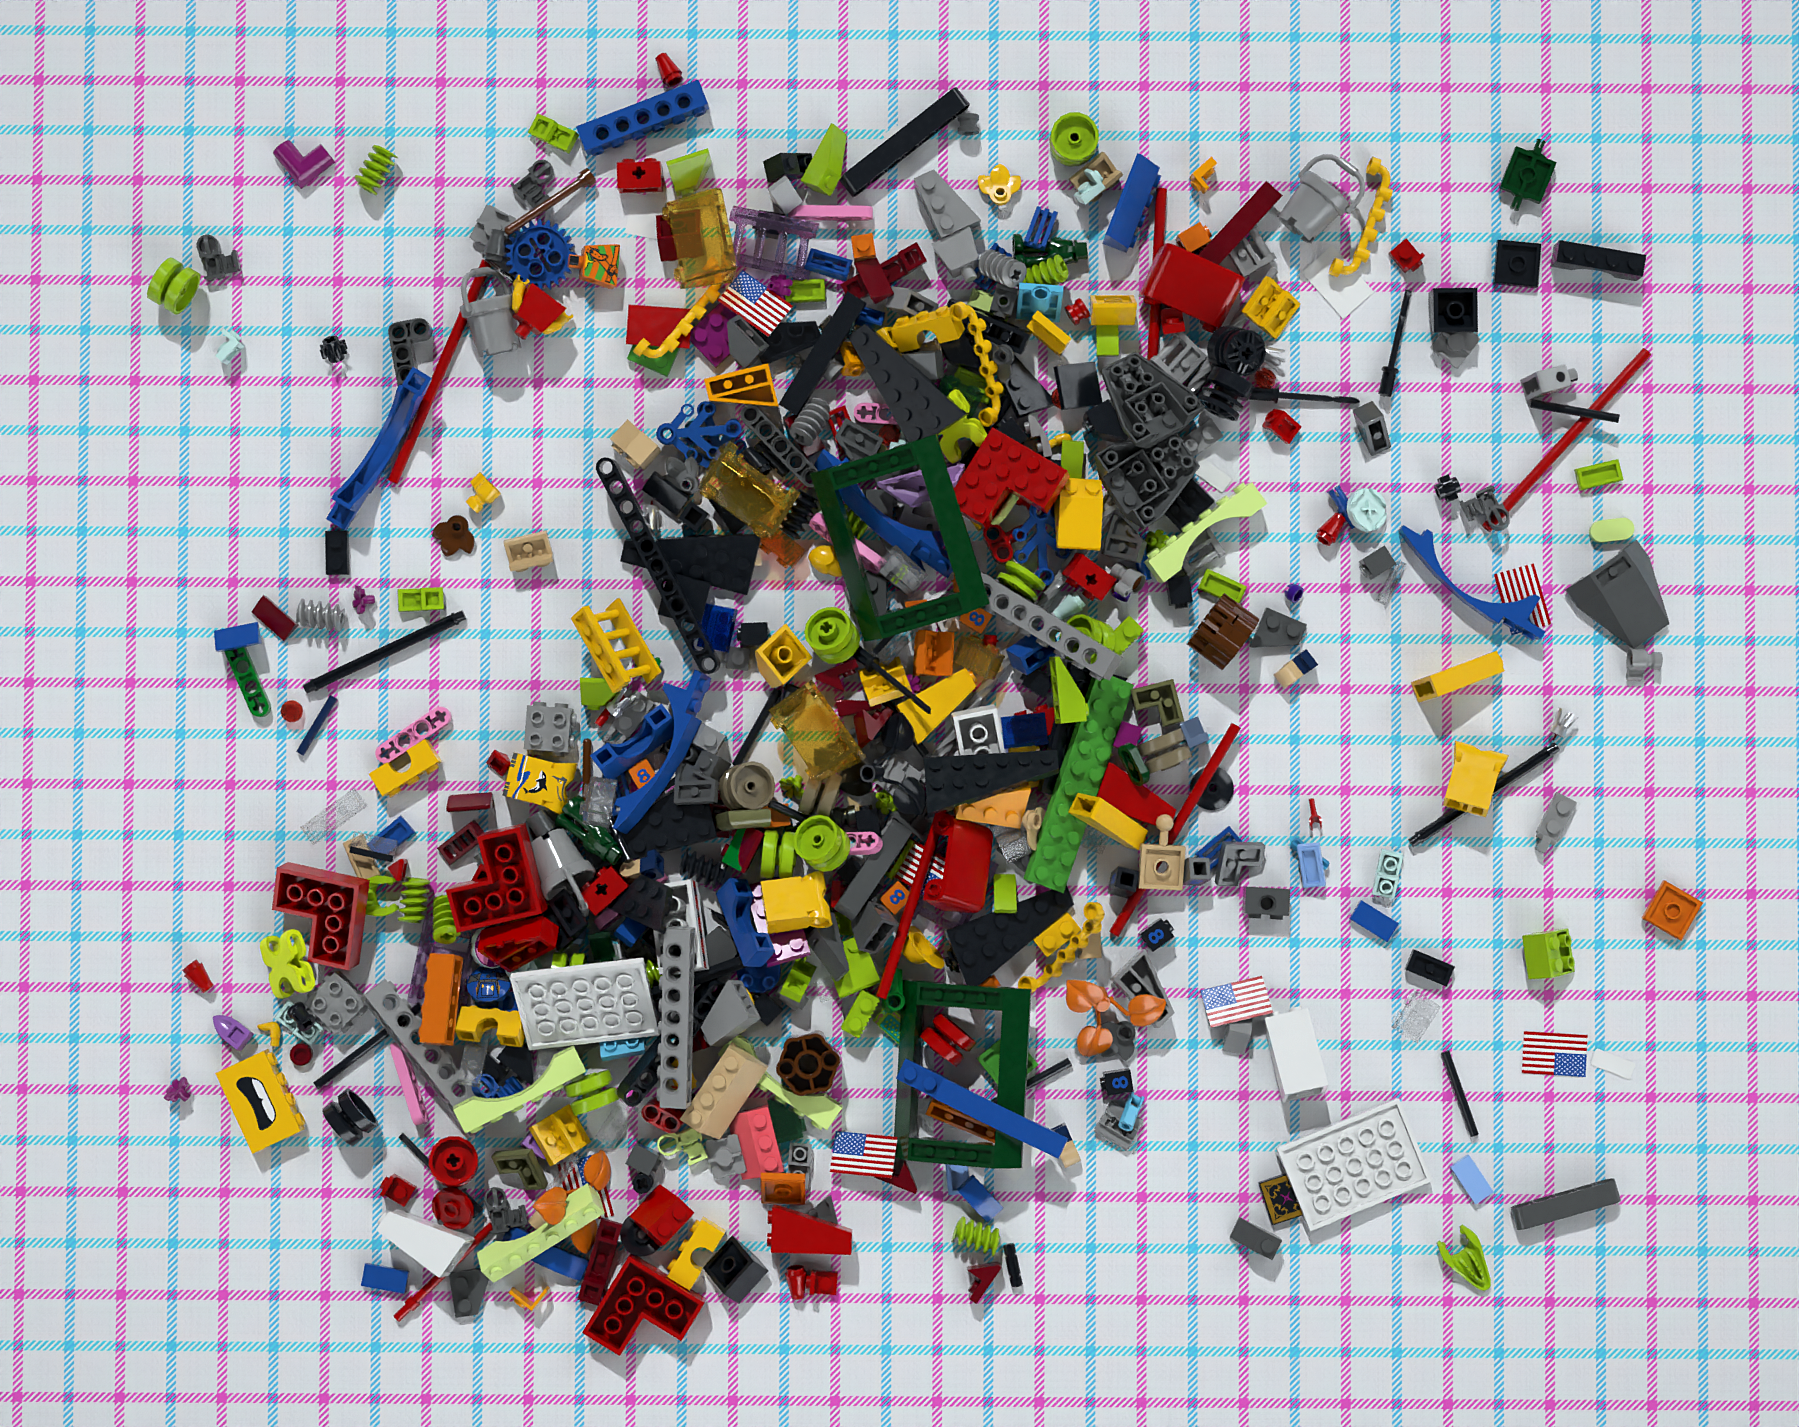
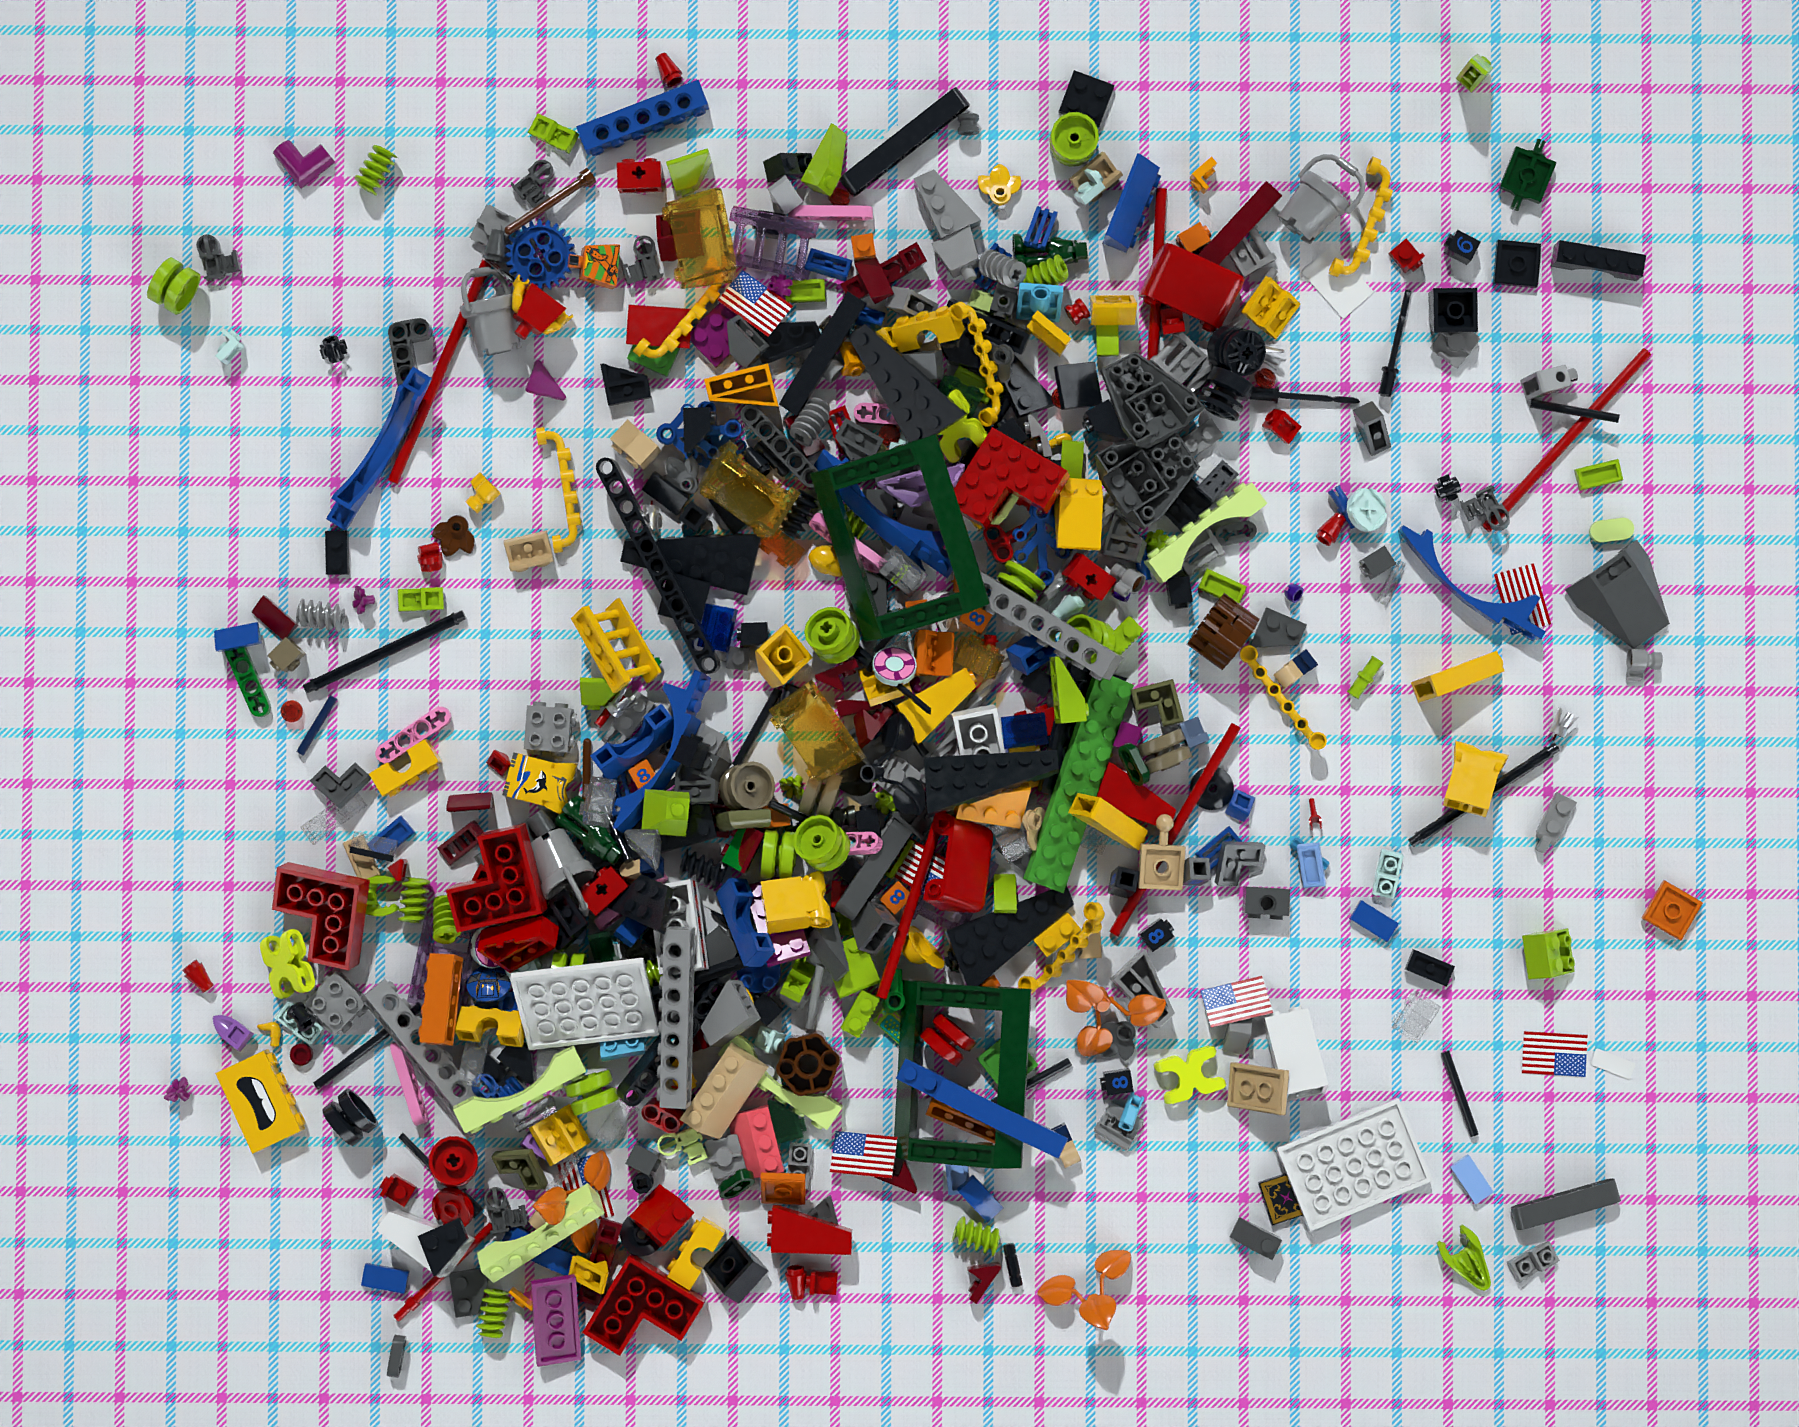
(286, 655): none -> dark tan brick
(340, 789): none -> dark grey plate
(396, 1356): none -> dark grey beam
(430, 557): none -> red piece
(442, 1244): none -> black wing
(493, 1313): none -> lime piece
(534, 1113): none -> clear tile
(543, 384): none -> magenta piece
(555, 1320): none -> magenta plate
(567, 478): none -> yellow bar
(589, 1273): none -> yellow slope
(624, 386): none -> black wing
(645, 268): none -> dark grey piece
(646, 844): none -> clear slope
(666, 811): none -> lime slope
(691, 751): none -> black brick
(697, 424): none -> black slope
(736, 1184): none -> dark green plate
(769, 1040): none -> light aqua bracket
(814, 998): none -> light grey bar
(839, 197): none -> clear red plate
(894, 666): none -> tile
(1087, 96): none -> black plate
(1097, 1309): none -> orange plant
(1189, 1074): none -> neon yellow piece
(1216, 482): none -> black plate
(1236, 538): none -> dark grey beam
(1240, 805): none -> blue slope
(1248, 655): none -> yellow bar
(1258, 1088): none -> tan tile
(1365, 677): none -> lime pin
(1461, 246): none -> black brick
(1474, 72): none -> lime slope
(1532, 1261): none -> light grey slope

